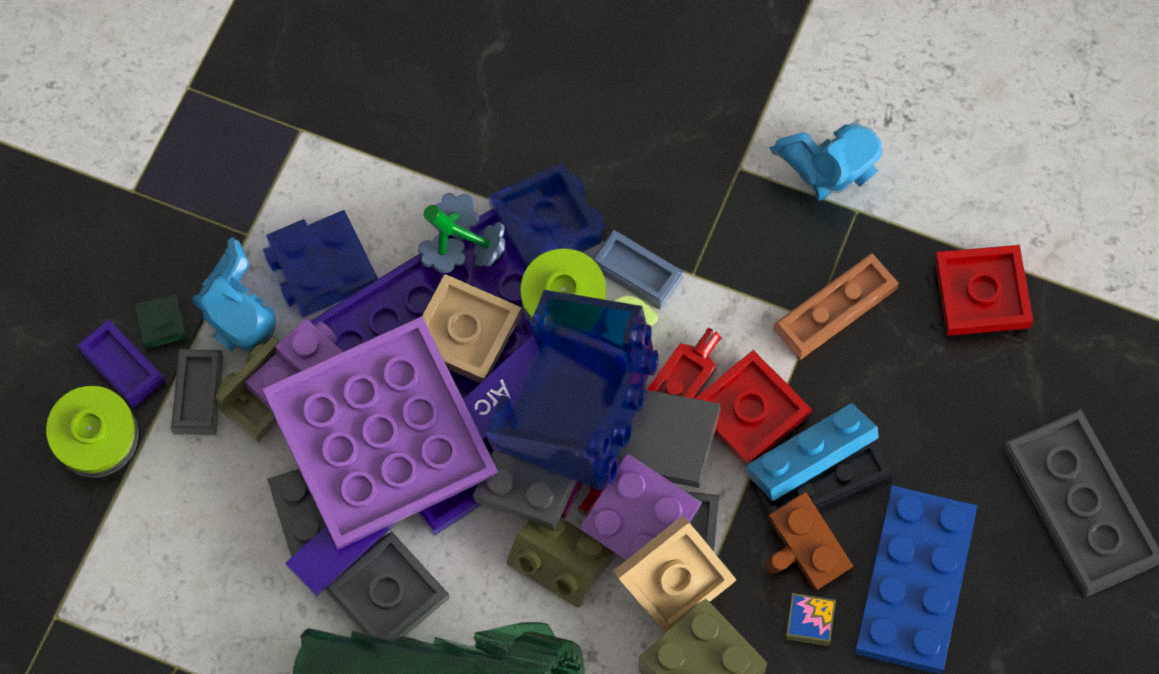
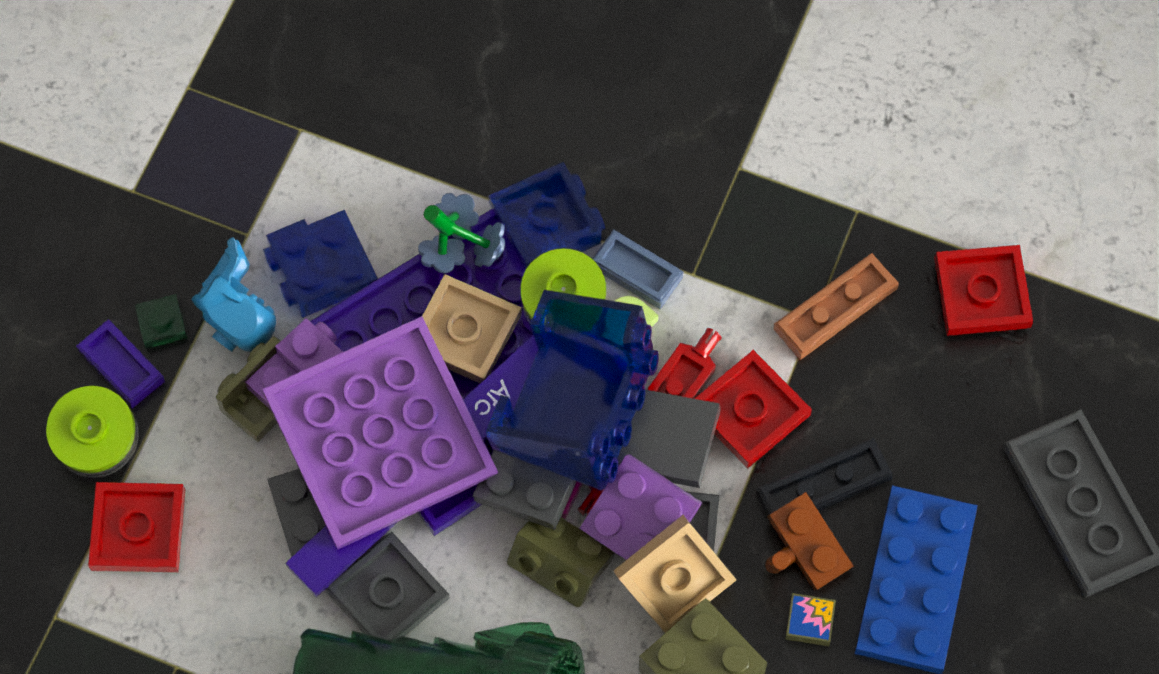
(137, 527): none -> red plate
(196, 391): dark grey tile -> none
(812, 451): dark azure plate -> none
(835, 162): dark azure head -> none

